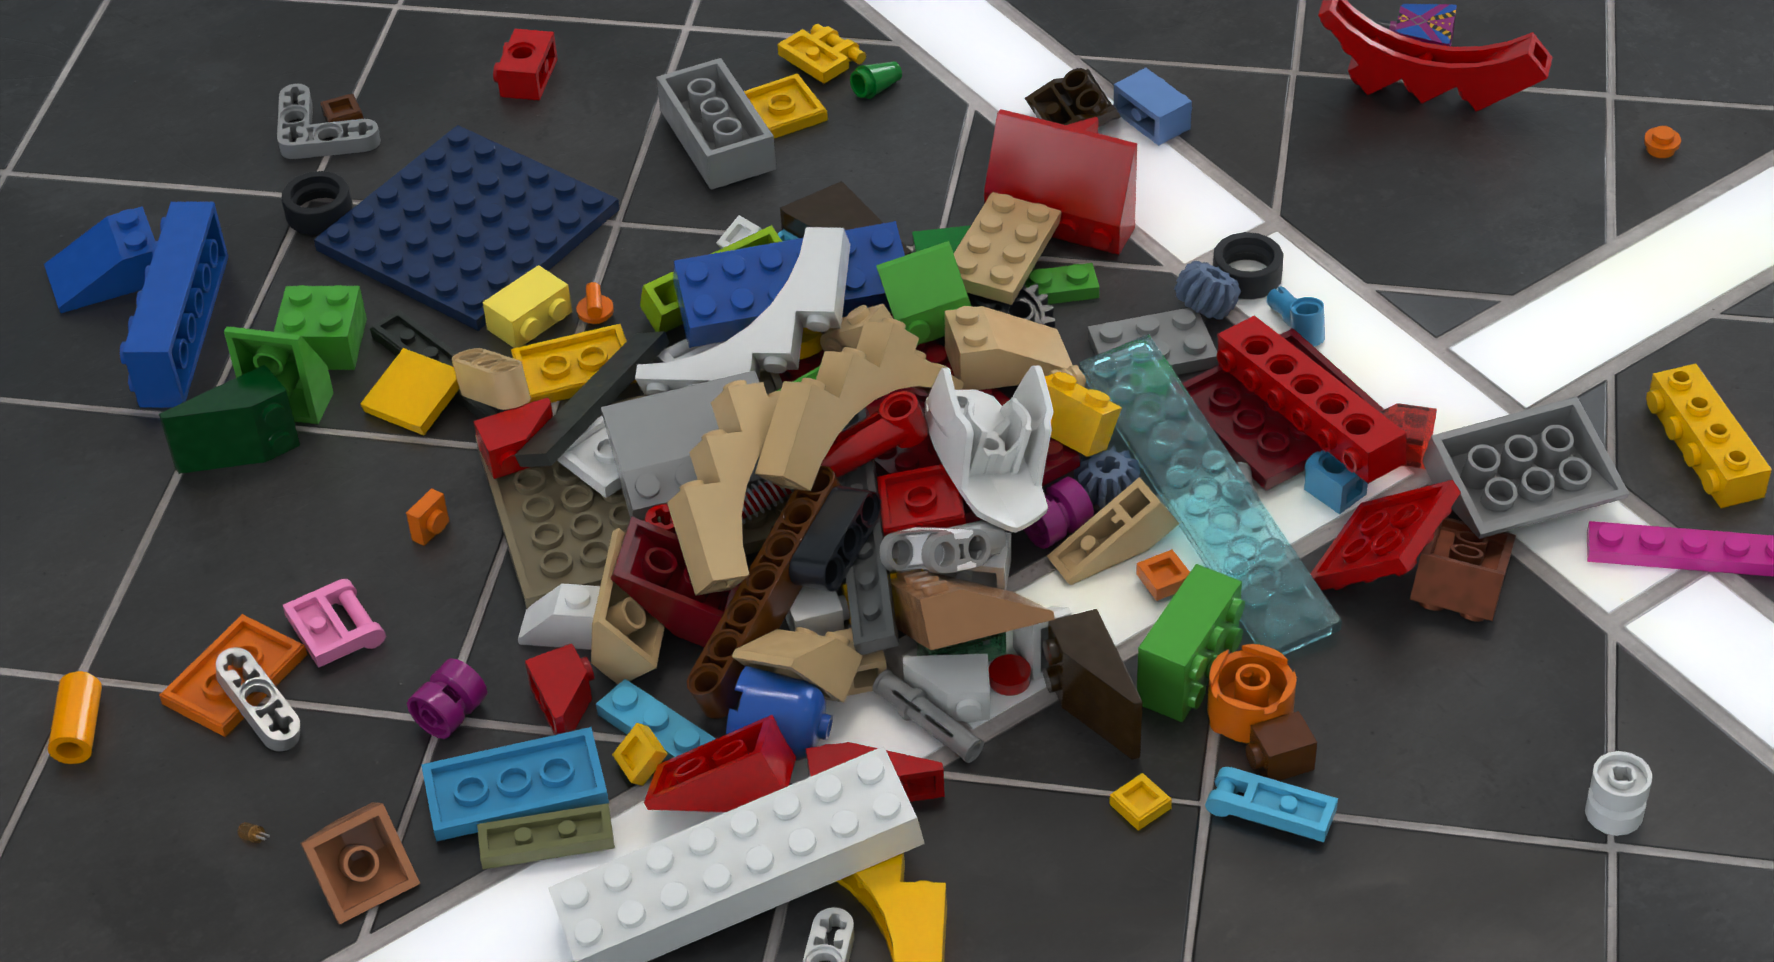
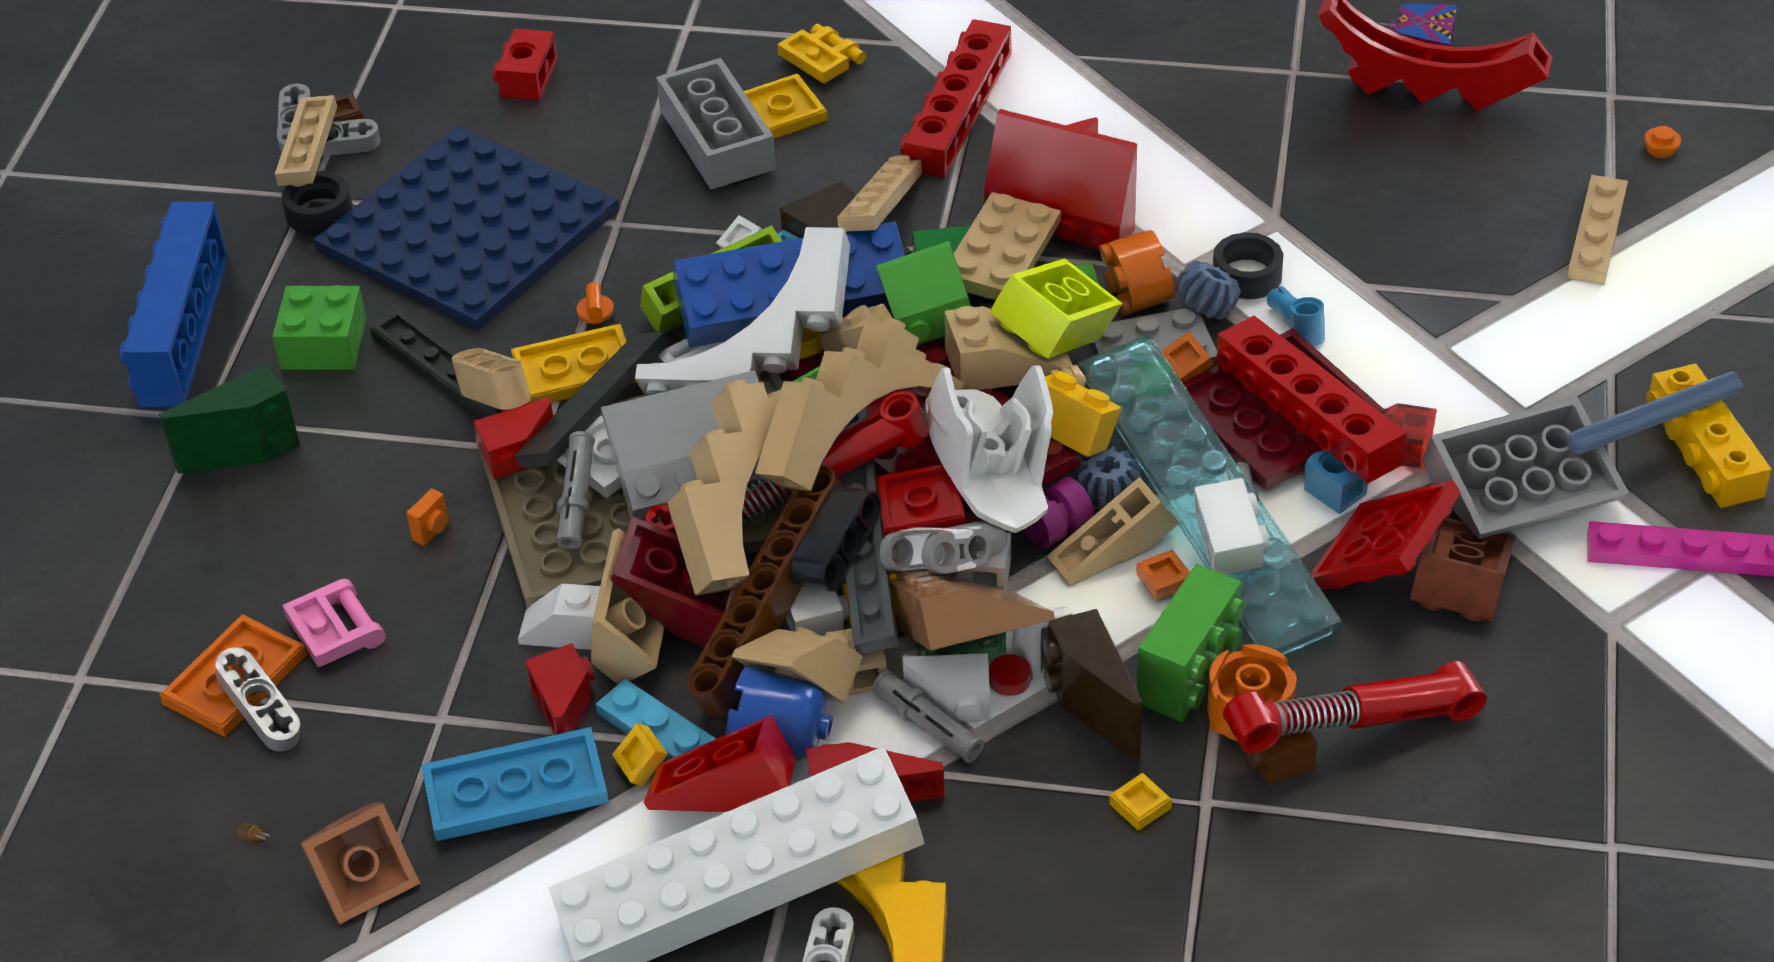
(75, 718): light orange brick -> none
(103, 261): blue slope -> none
(290, 361): bright green slope -> none
(306, 141): none -> tan plate
(412, 391): yellow tile -> none
(447, 698): magenta wheel -> none
(527, 307): light yellow brick -> none
(545, 836): olive plate -> none
(574, 504): none -> light grey pin
(874, 78): green cone -> none
(880, 194): none -> tan plate
(958, 96): none -> red brick
(1055, 308): none -> neon yellow brick
(1072, 100): dark brown slope -> none
(1137, 272): none -> orange brick
(1152, 106): medium blue brick -> none
(1187, 357): none -> orange plate
(1230, 526): none -> white brick
(1272, 803): medium azure plate -> none
(1445, 692): none -> red piece
(1597, 229): none -> tan plate
(1618, 793): white wheel -> none
(1654, 413): none -> sand blue axle

